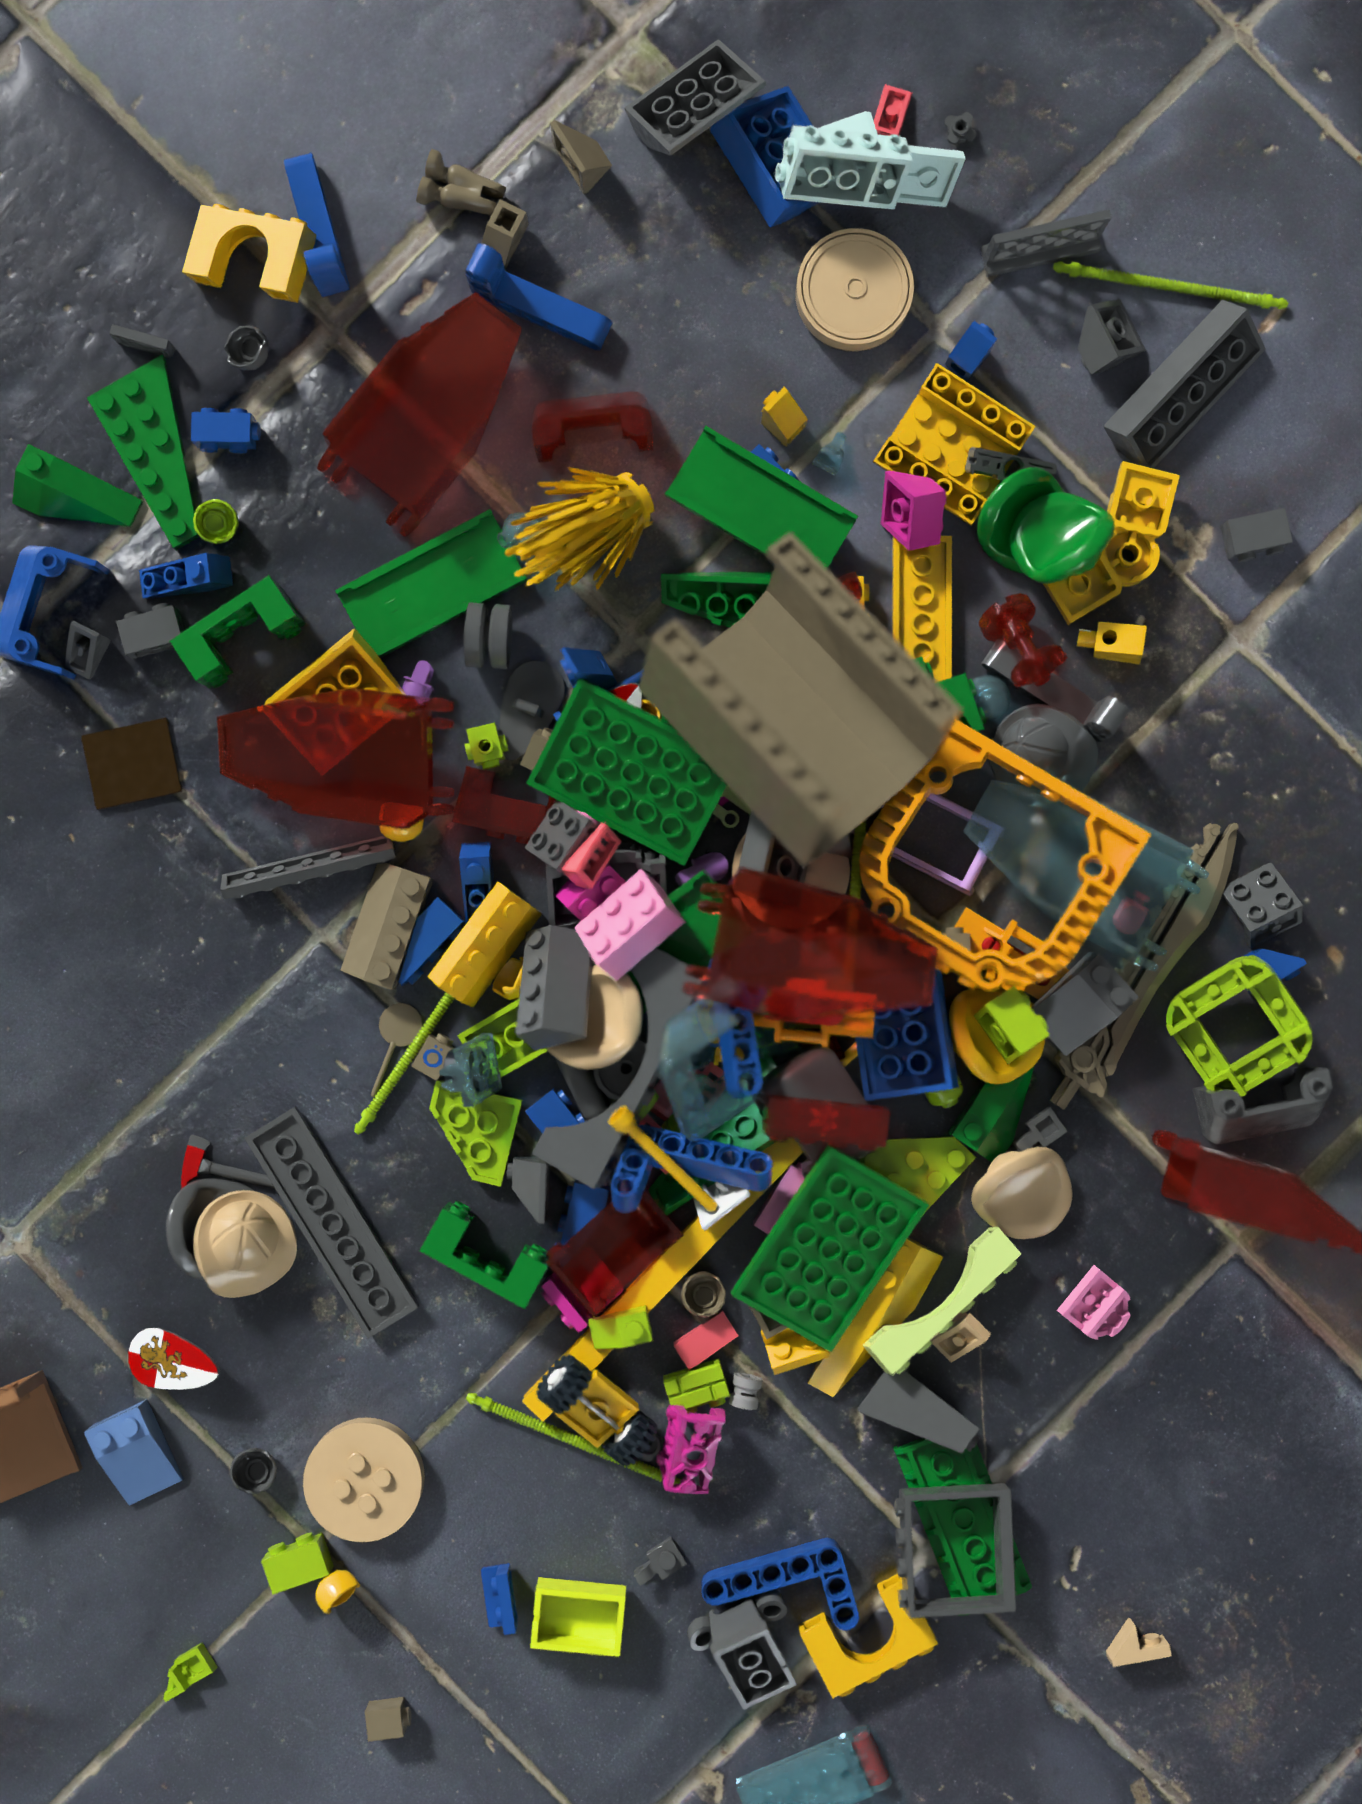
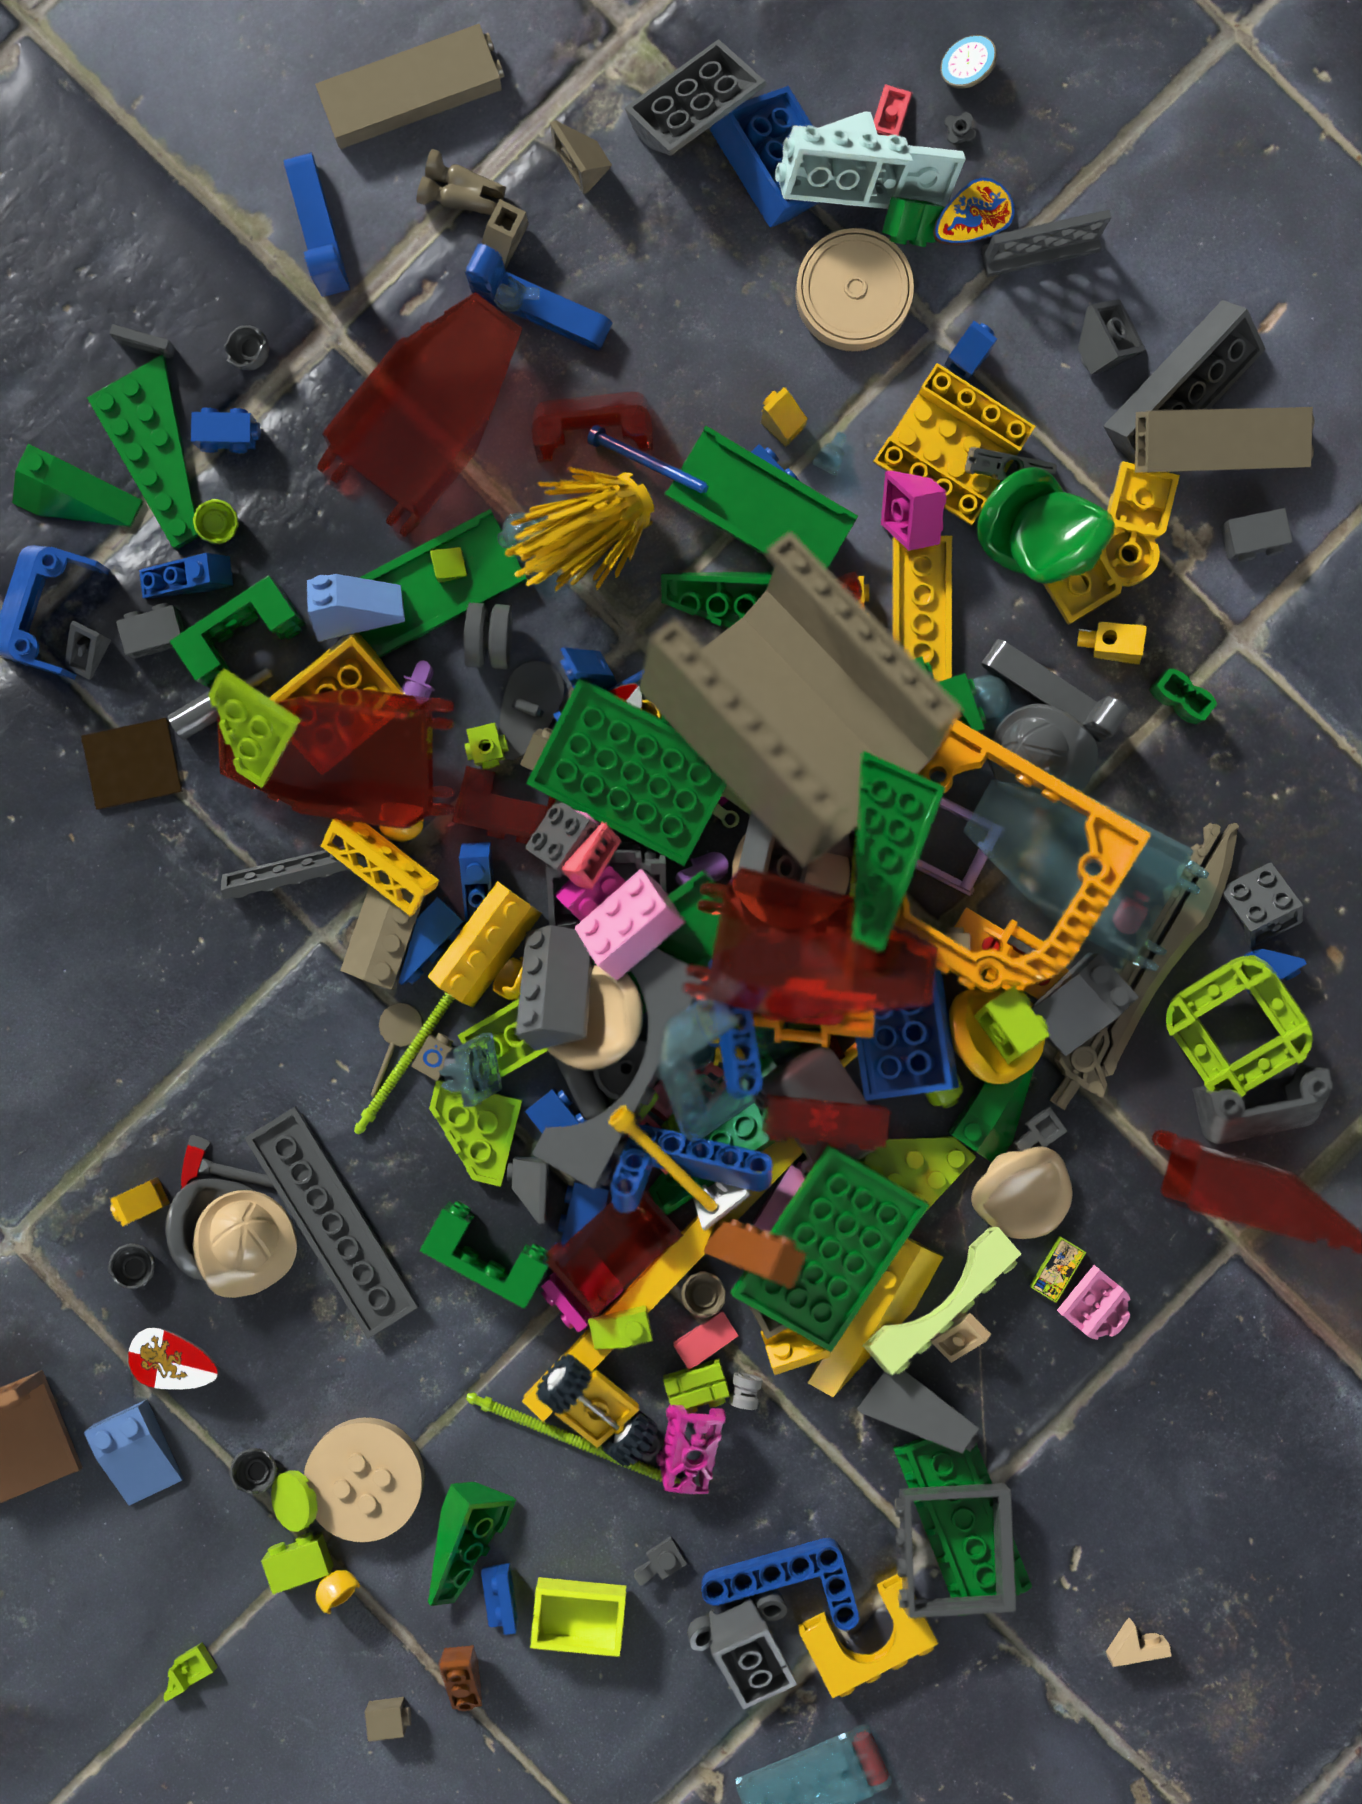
(131, 1266): none -> dark grey hair
(139, 1202): none -> yellow slope
(200, 713): none -> dark grey piece
(222, 230): yellow arch -> none
(252, 726): none -> lime plate
(293, 1501): none -> lime tile
(352, 605): none -> medium blue slope
(380, 855): none -> yellow fence
(410, 85): none -> dark tan brick
(448, 564): none -> lime slope
(461, 1677): none -> dark orange slope
(466, 1527): none -> green wedge
(510, 297): none -> clear light blue piece
(598, 436): none -> blue bar
(755, 1251): none -> dark orange brick
(891, 831): none -> green wing
(911, 221): none -> green brick
(968, 61): none -> piece
(975, 213): none -> shield
(1011, 624): clear red piece -> none
(1057, 1269): none -> tile
(1188, 701): none -> green brick
(1223, 439): none -> dark tan brick
(1265, 301): lime hose -> none

